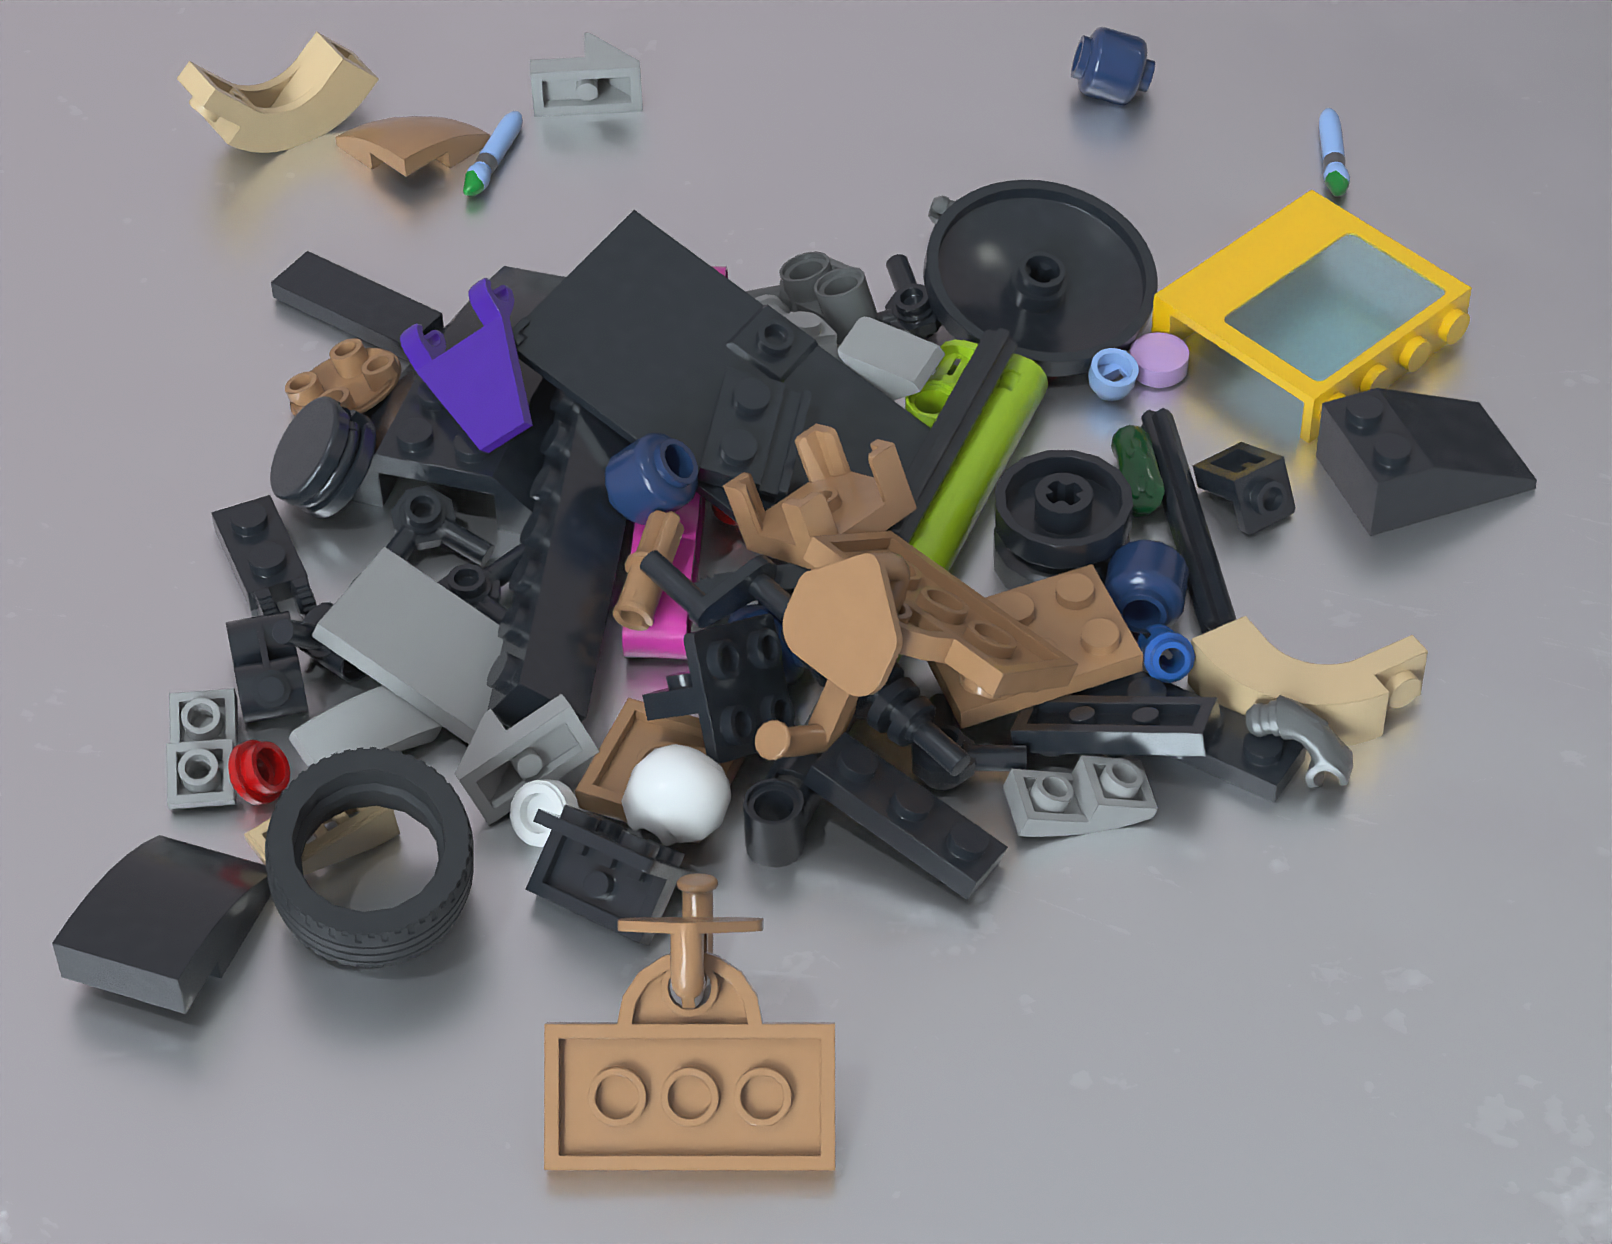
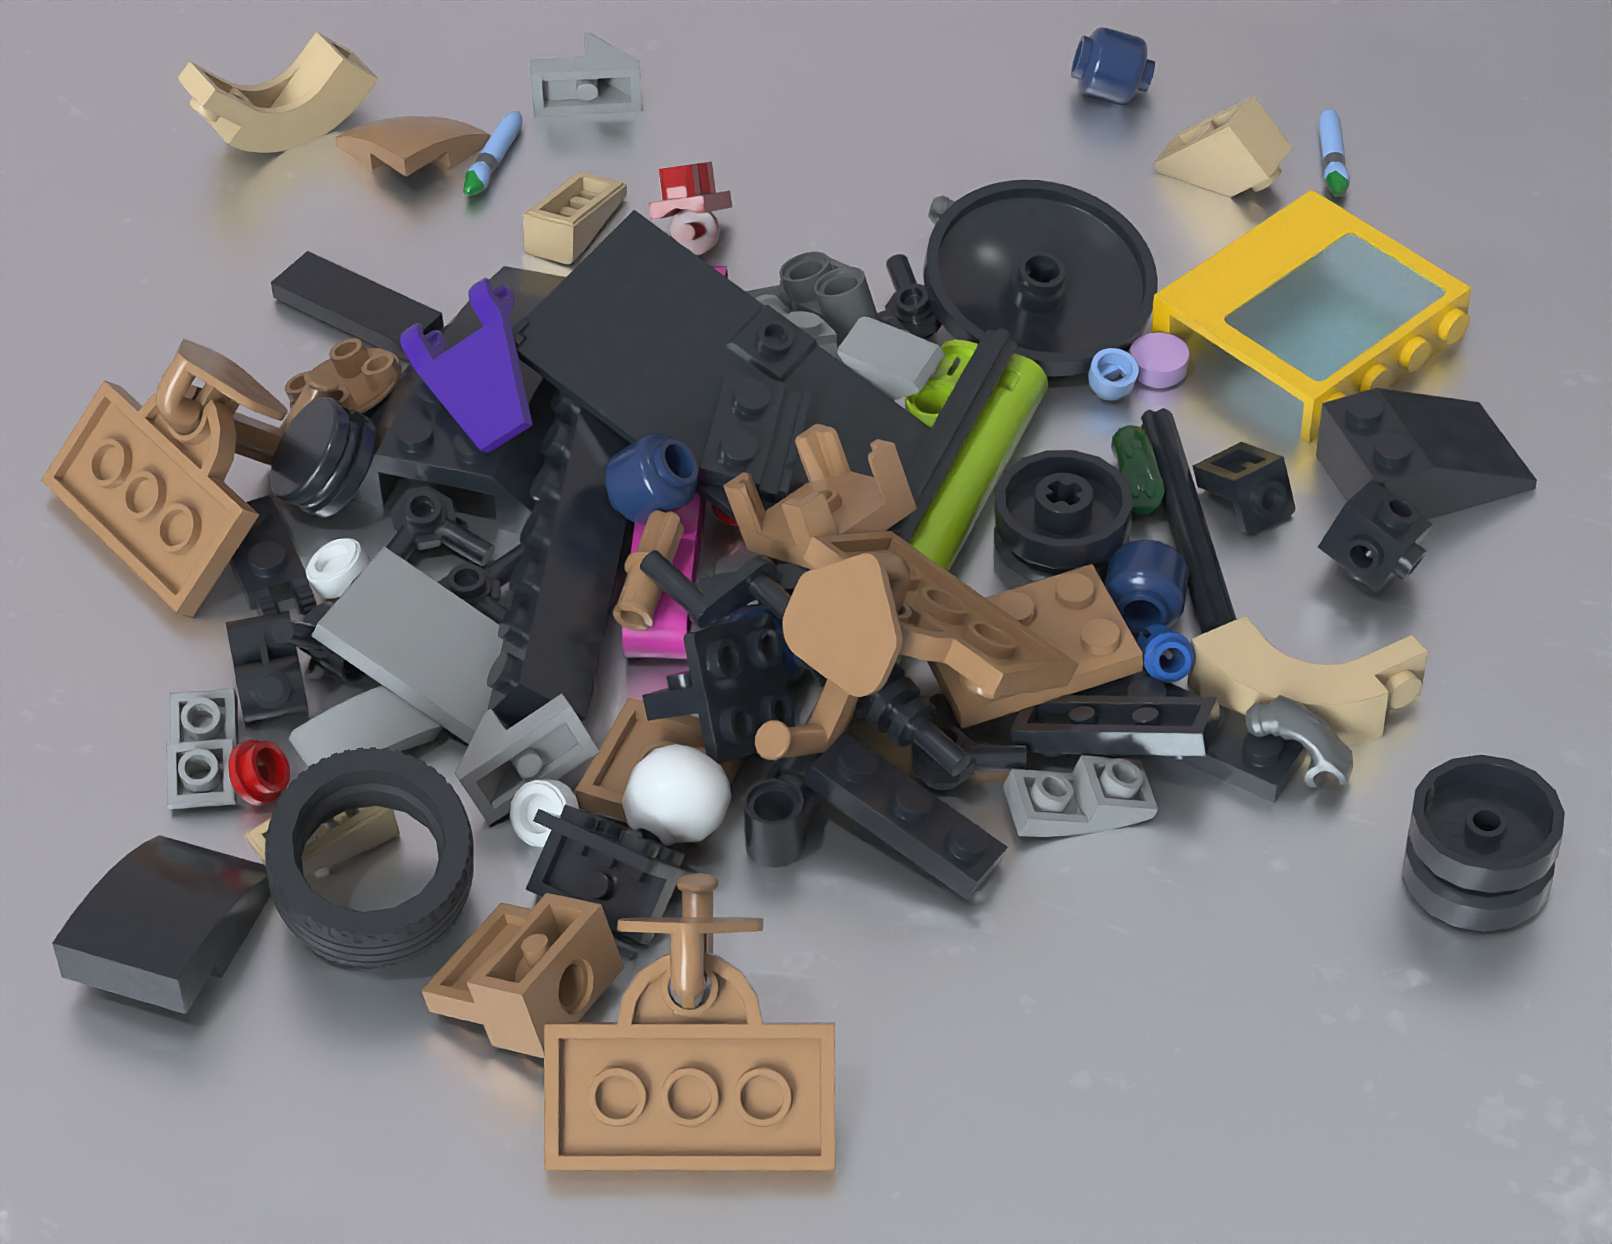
(158, 470): none -> medium nougat plate
(336, 567): none -> white tile
(528, 971): none -> medium nougat brick
(570, 217): none -> tan slope
(690, 198): none -> hips
(1227, 151): none -> tan slope
(1376, 537): none -> black brick
(1483, 842): none -> black wheel

